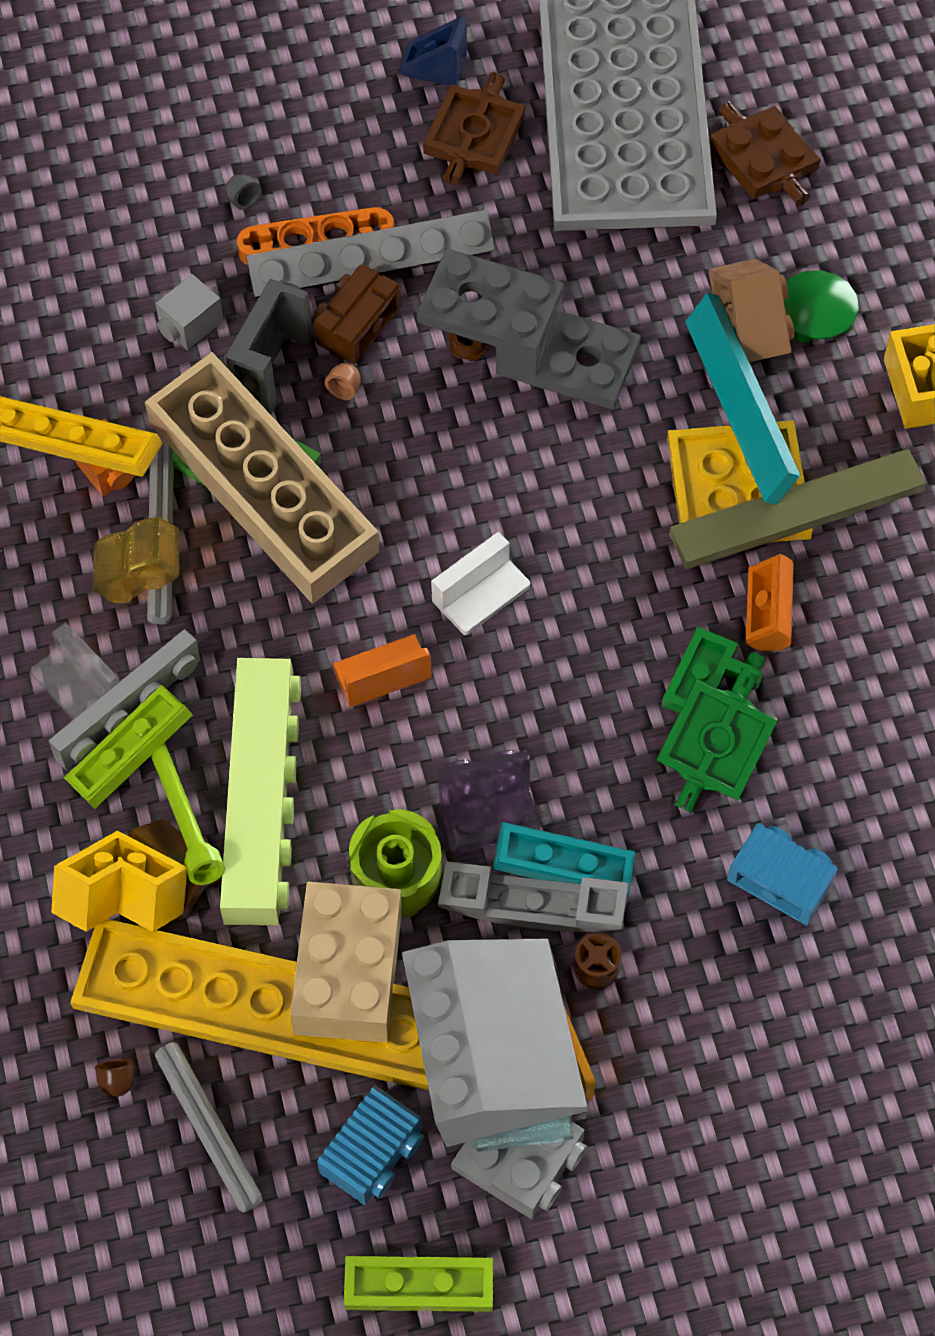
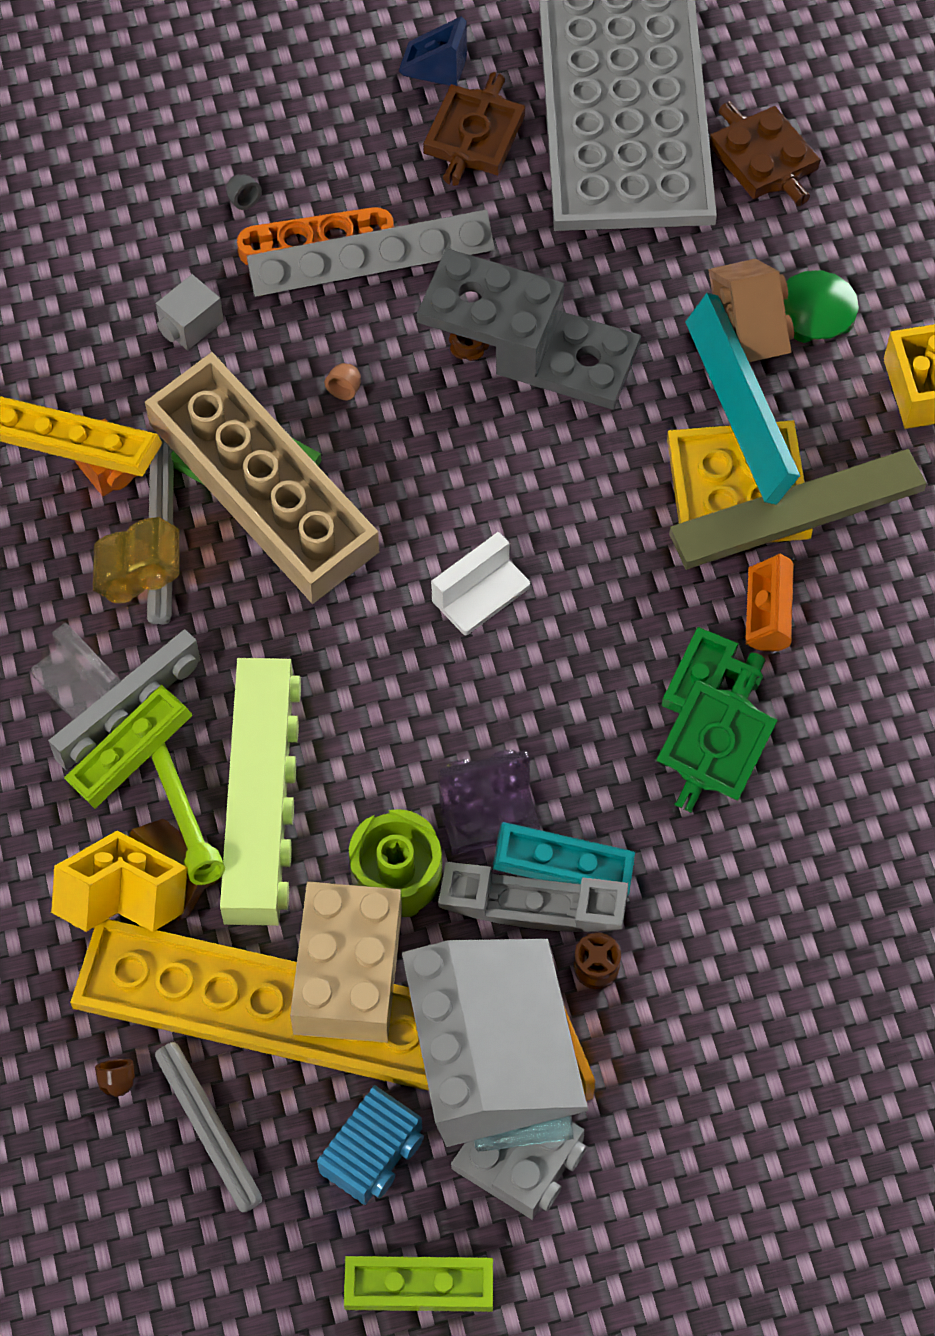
(278, 315): dark grey panel -> none
(356, 313): reddish brown brick -> none
(383, 670): orange panel -> none
(783, 872): dark azure brick -> none

